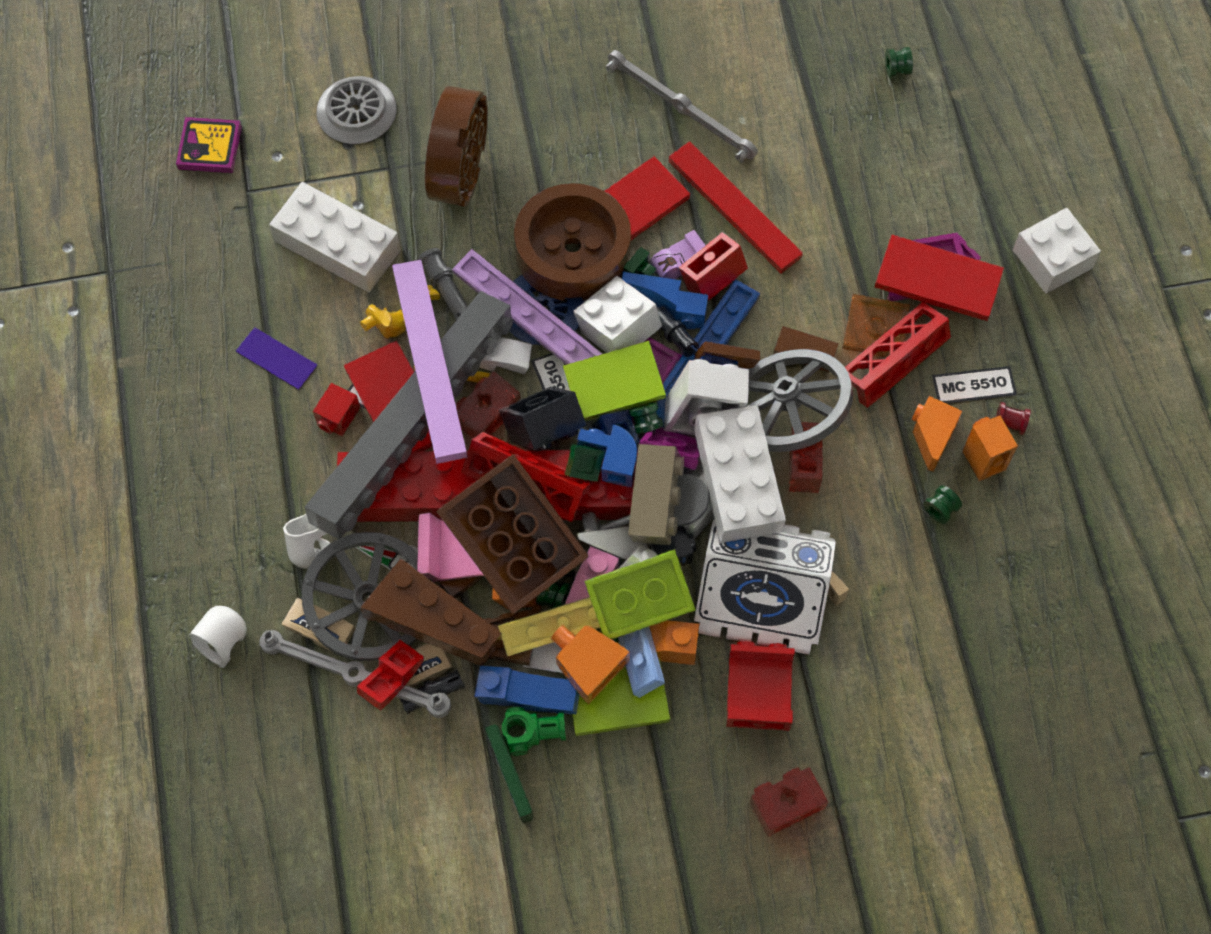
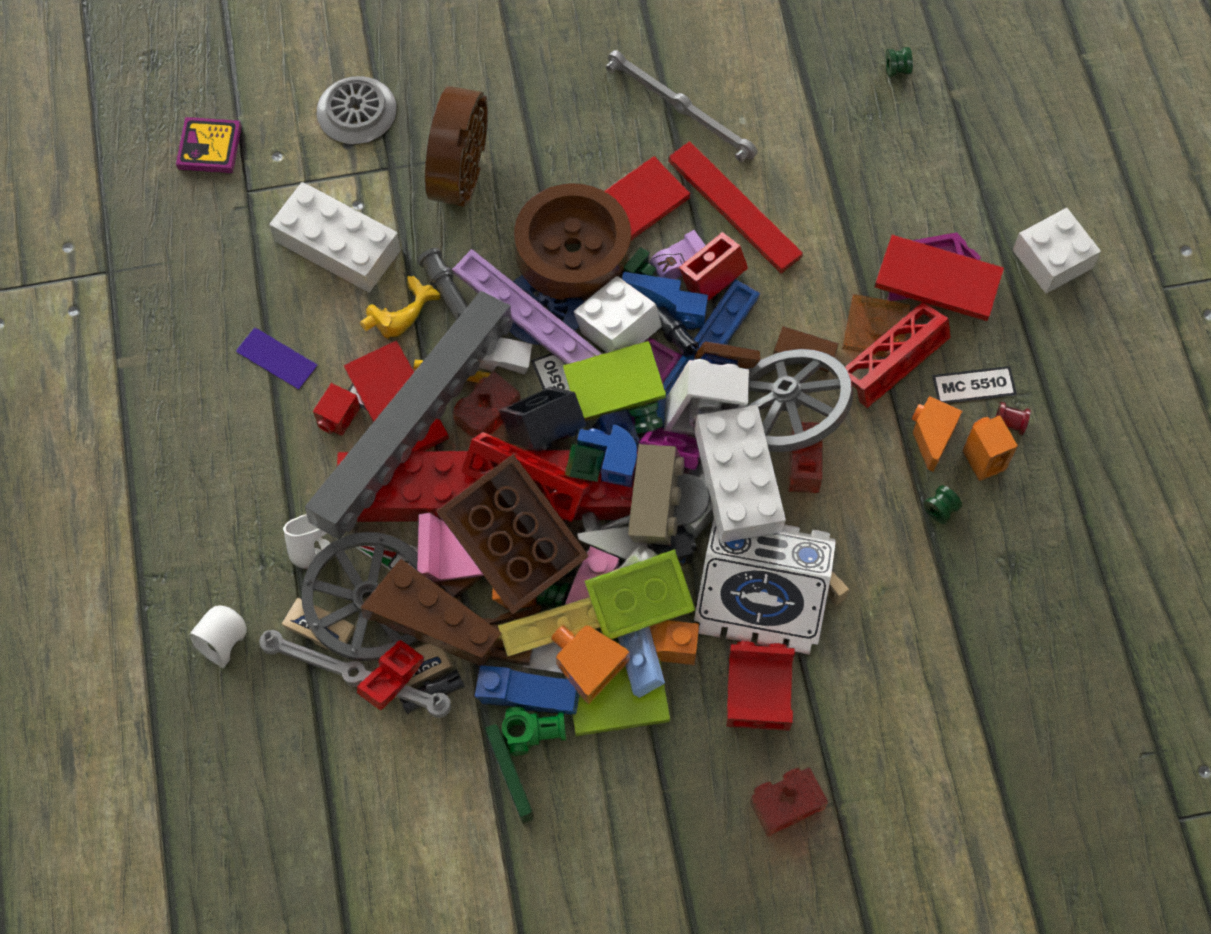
(429, 362): lavender tile -> none

